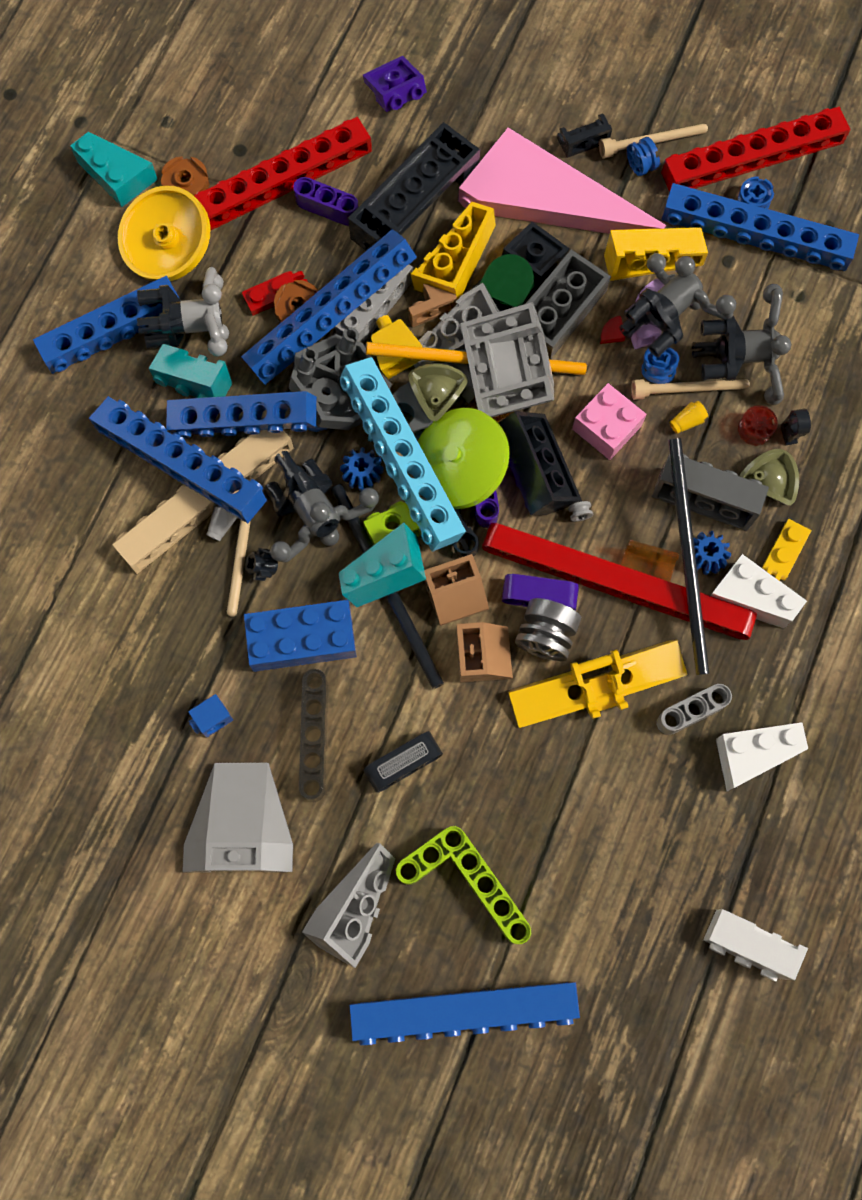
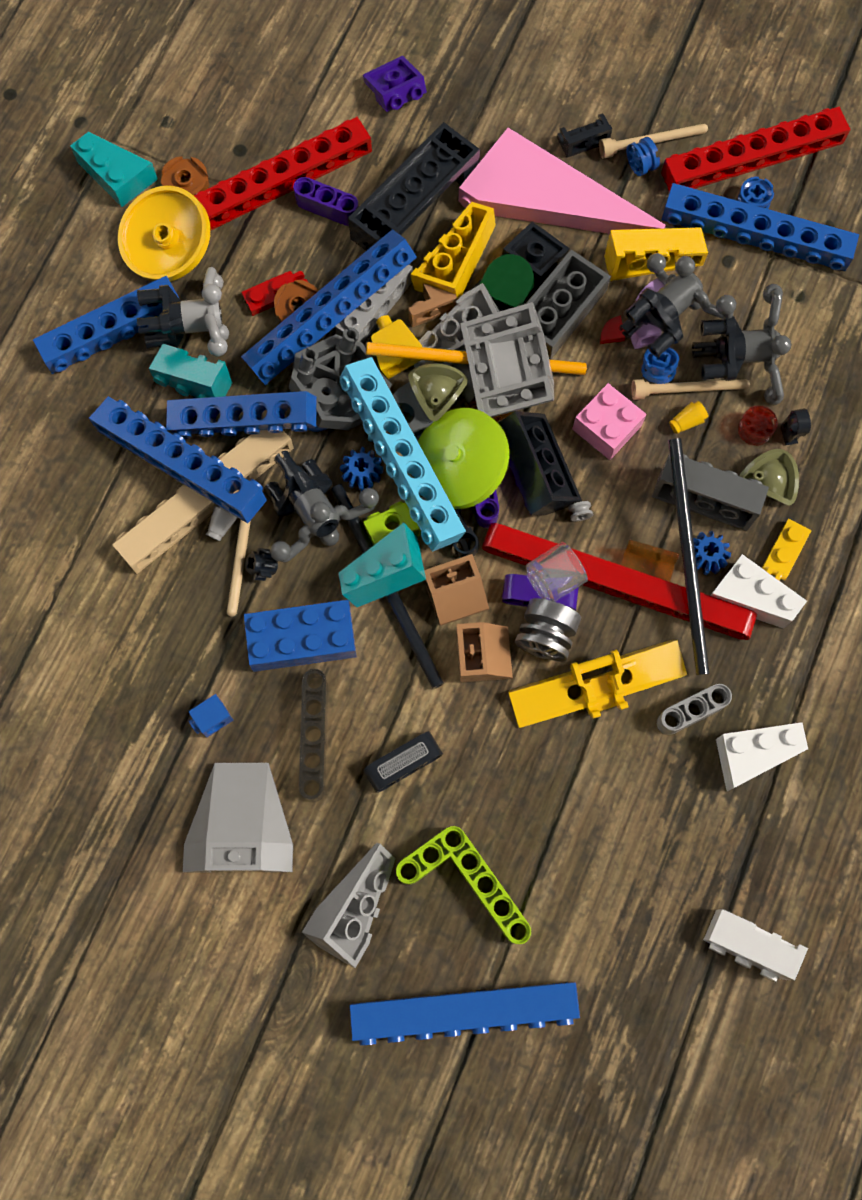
(556, 572): none -> clear piece

